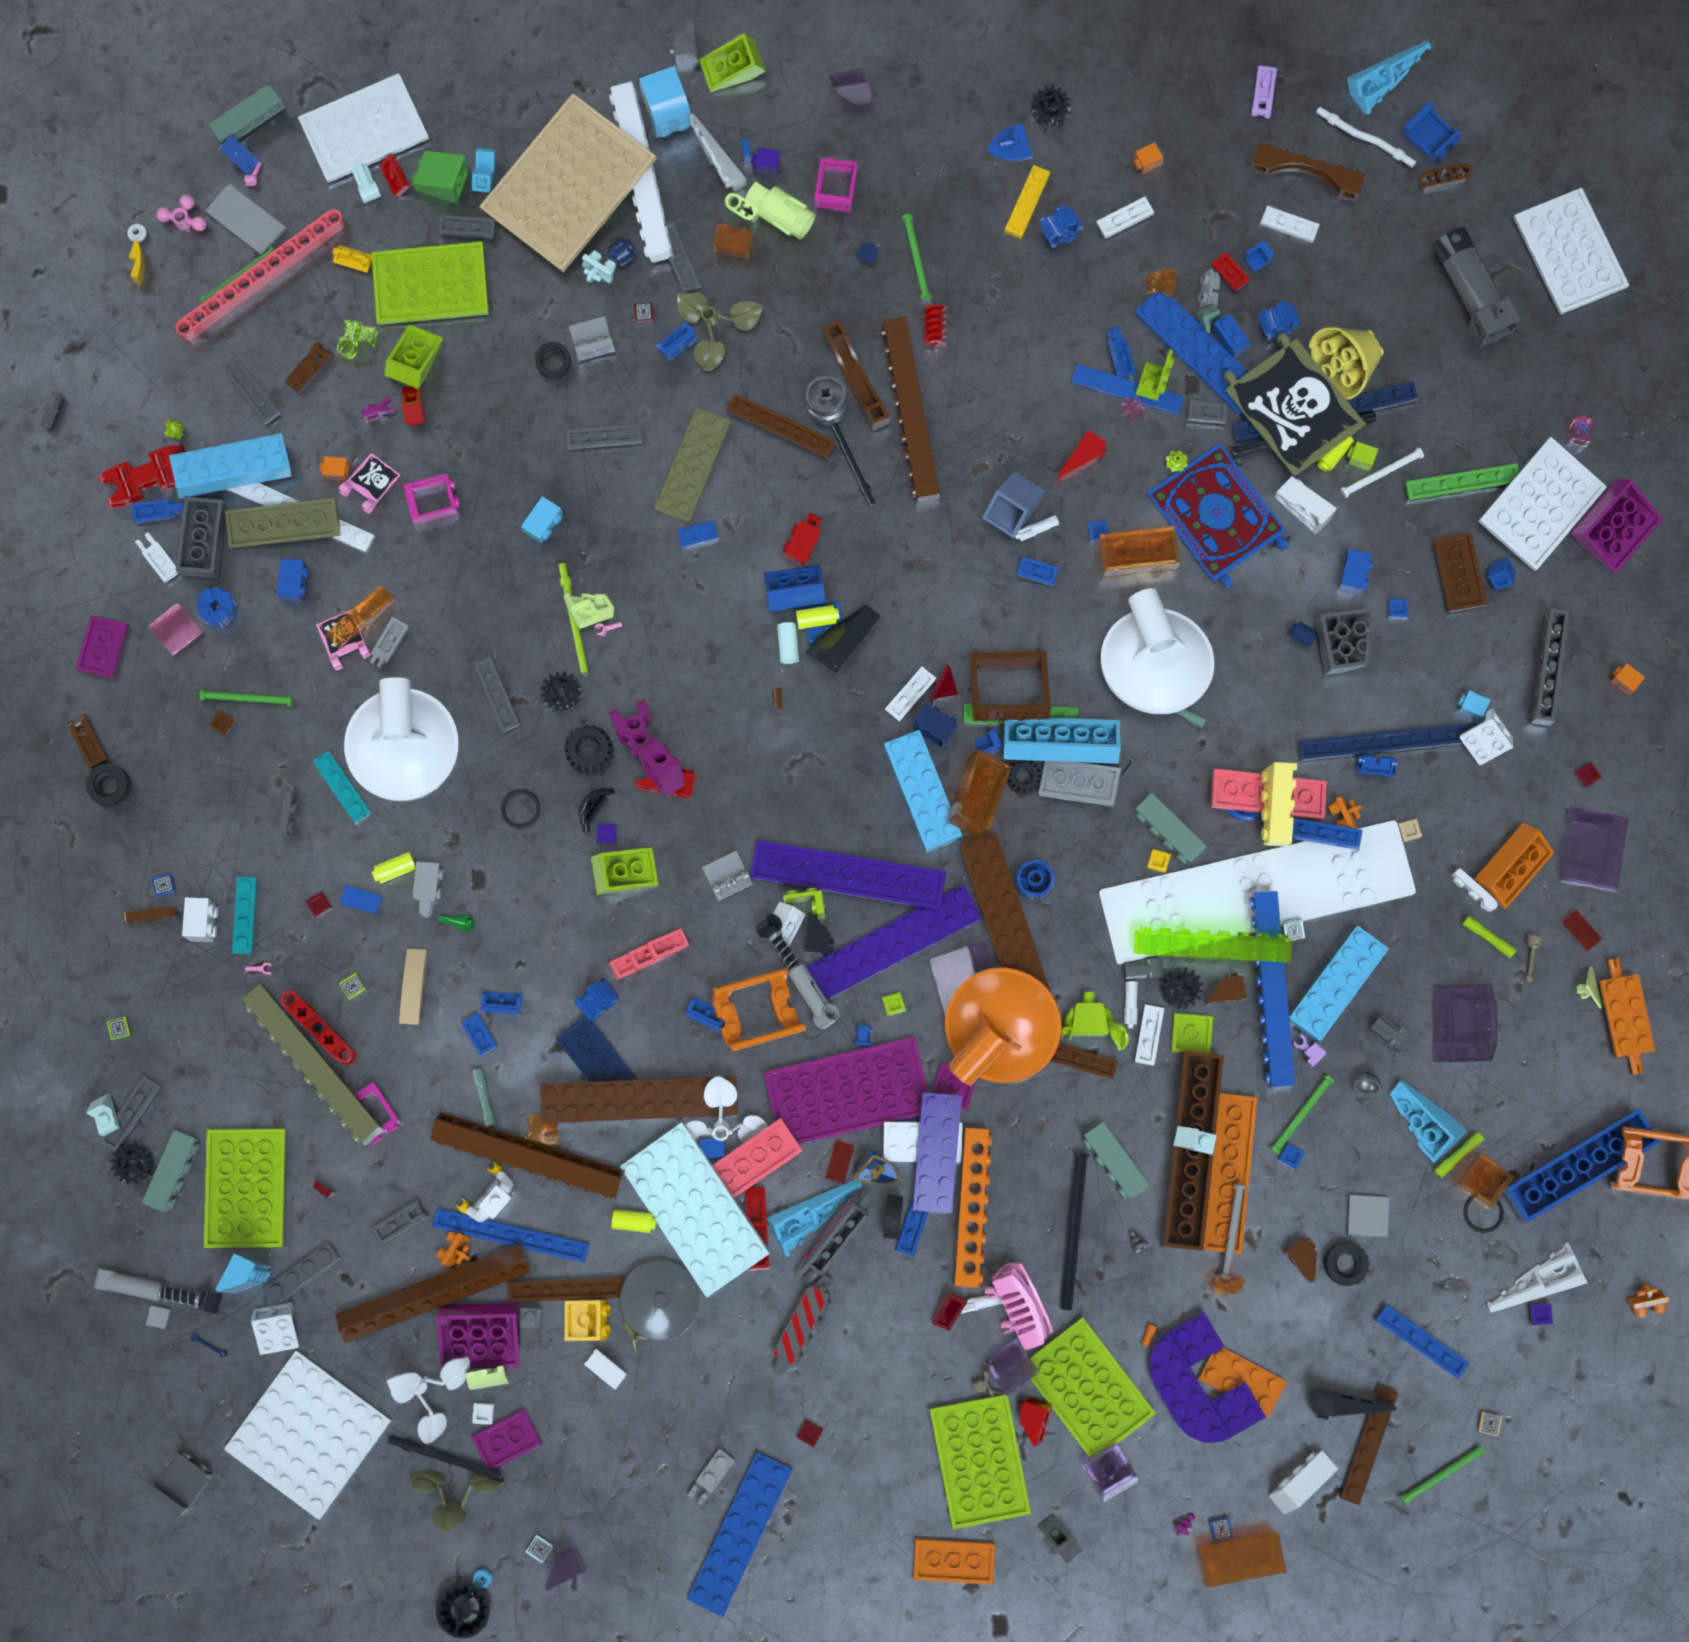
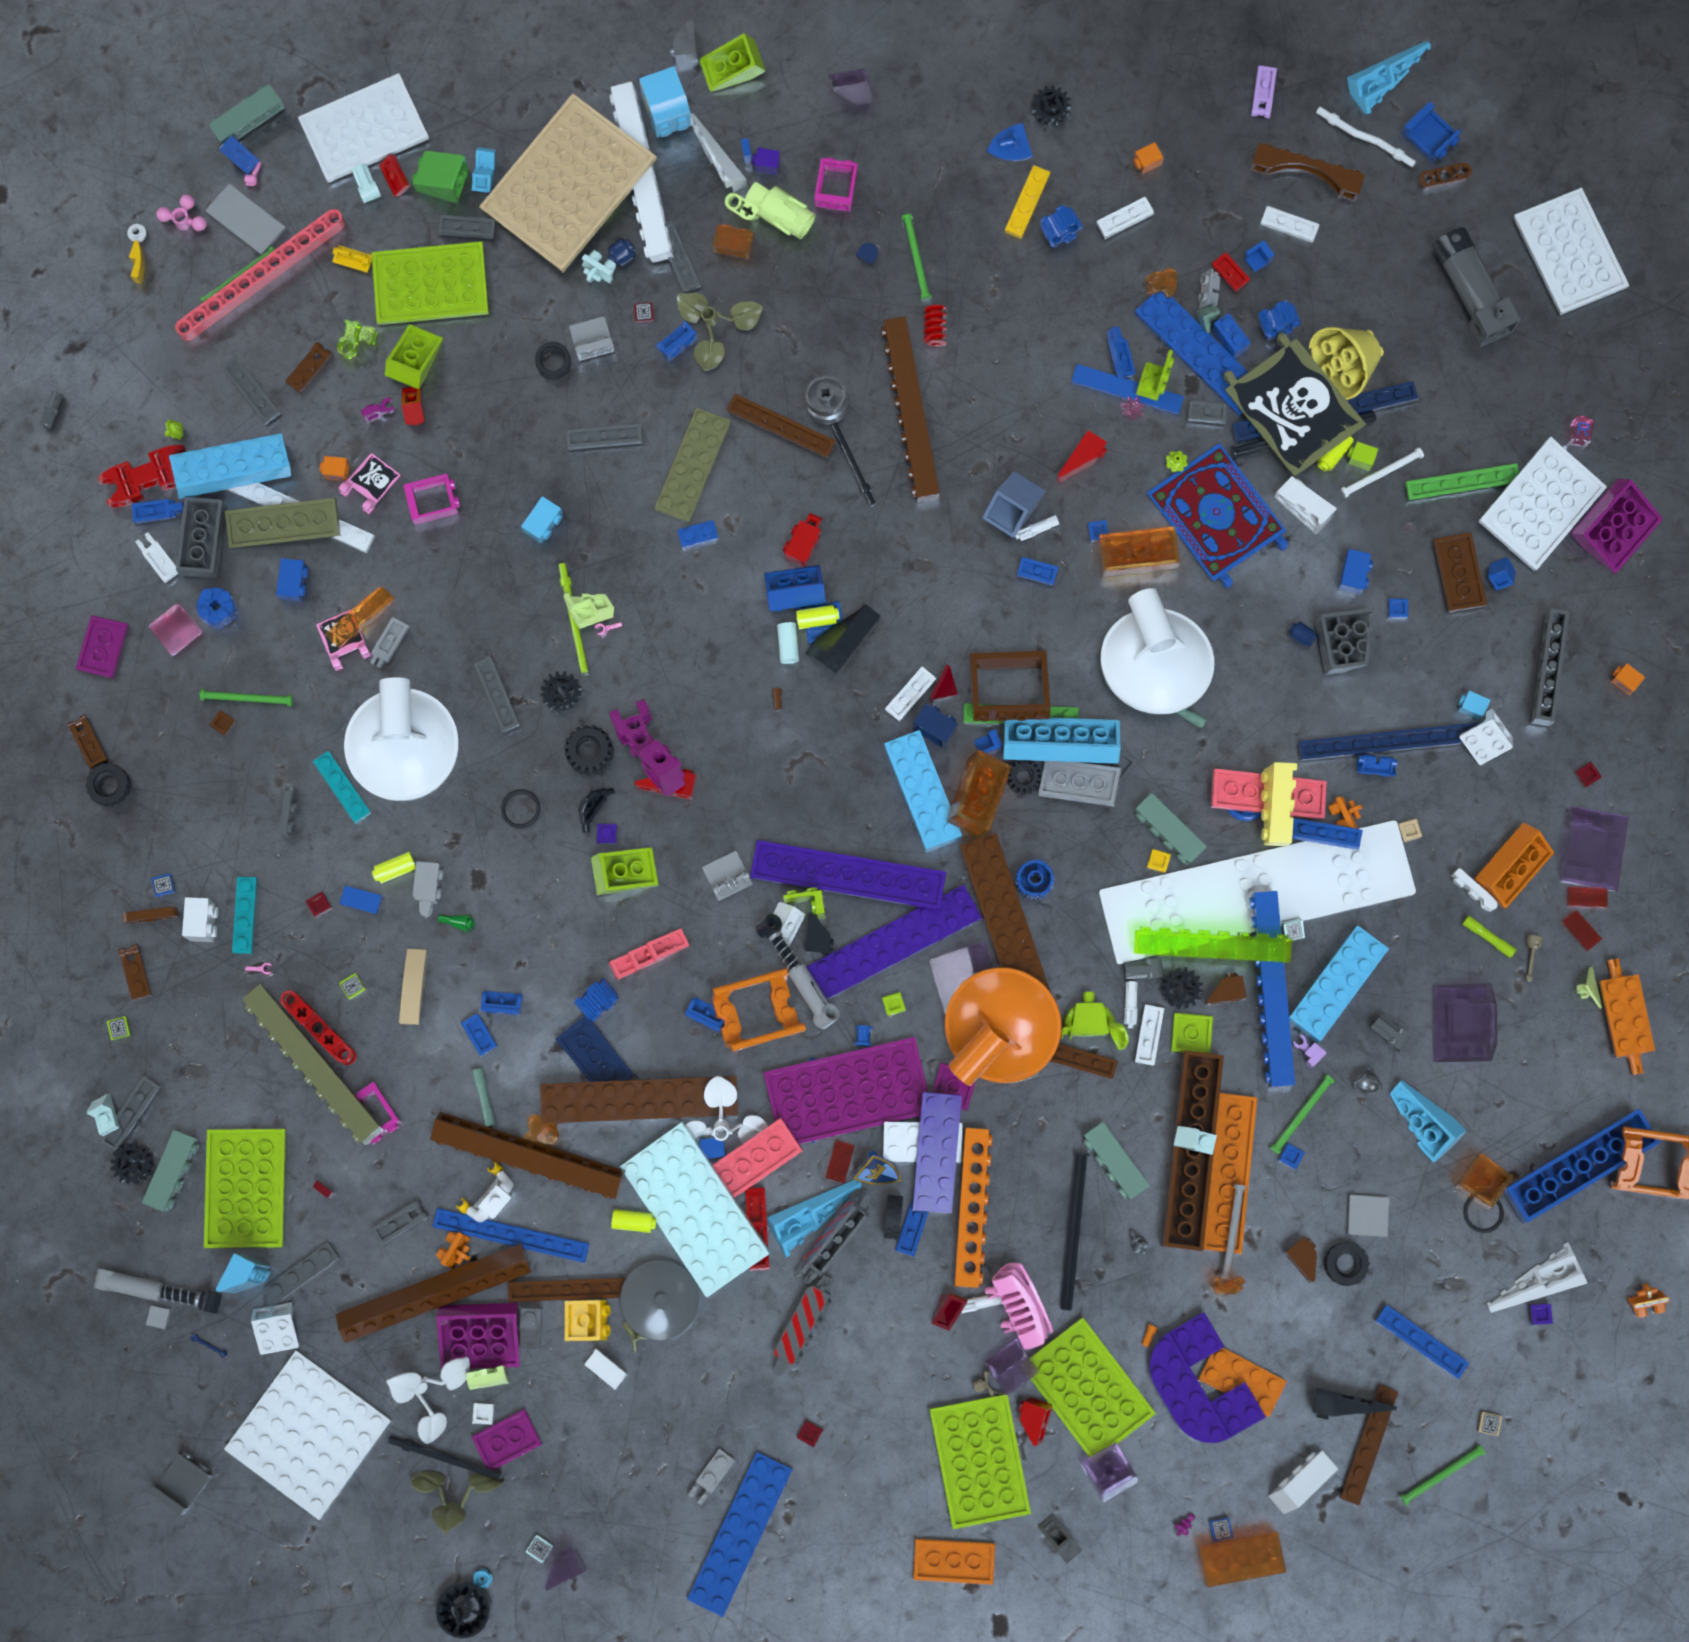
(135, 972): none -> reddish brown plate
(849, 364): reddish brown arch -> none
(1468, 1146): lime piece -> none
(1587, 897): none -> clear red tile

